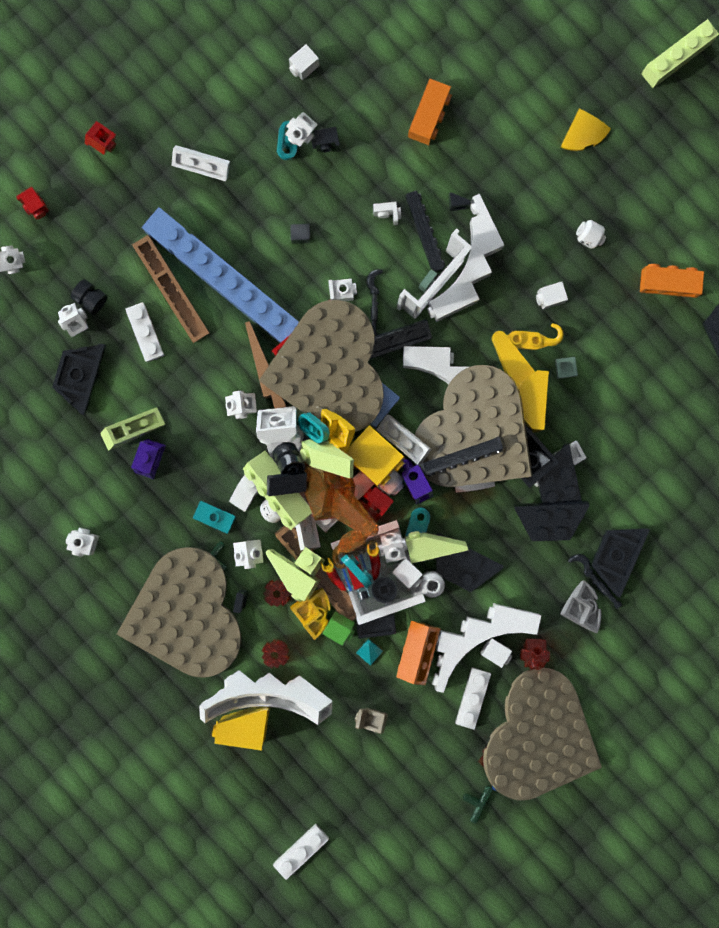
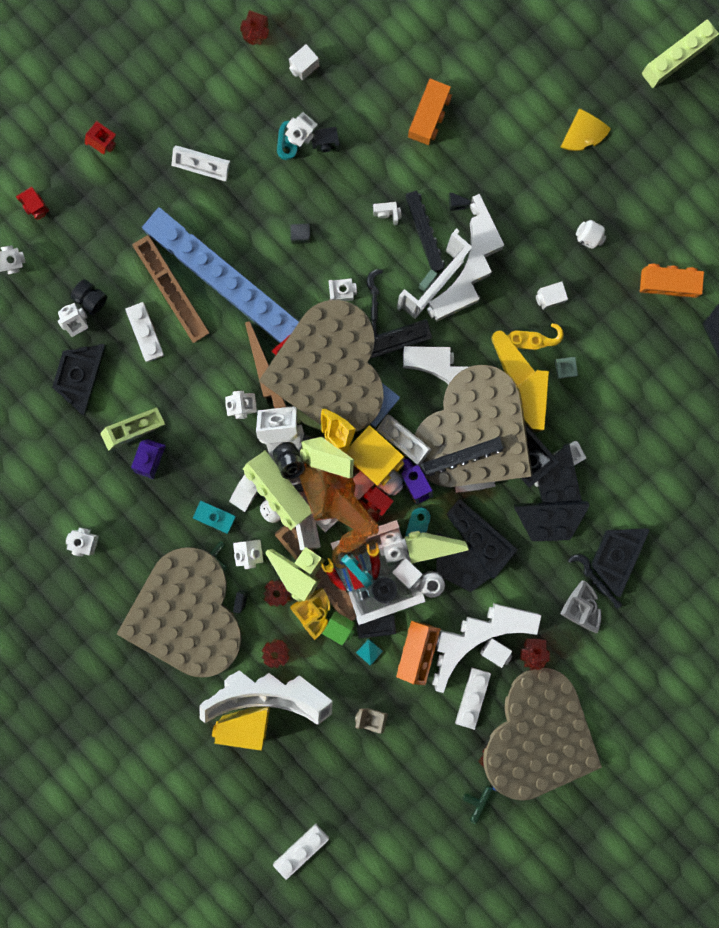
(255, 28): none -> clear red brick
(286, 483): black tile -> none
(313, 427): teal plate -> none
(484, 541): none -> black wing

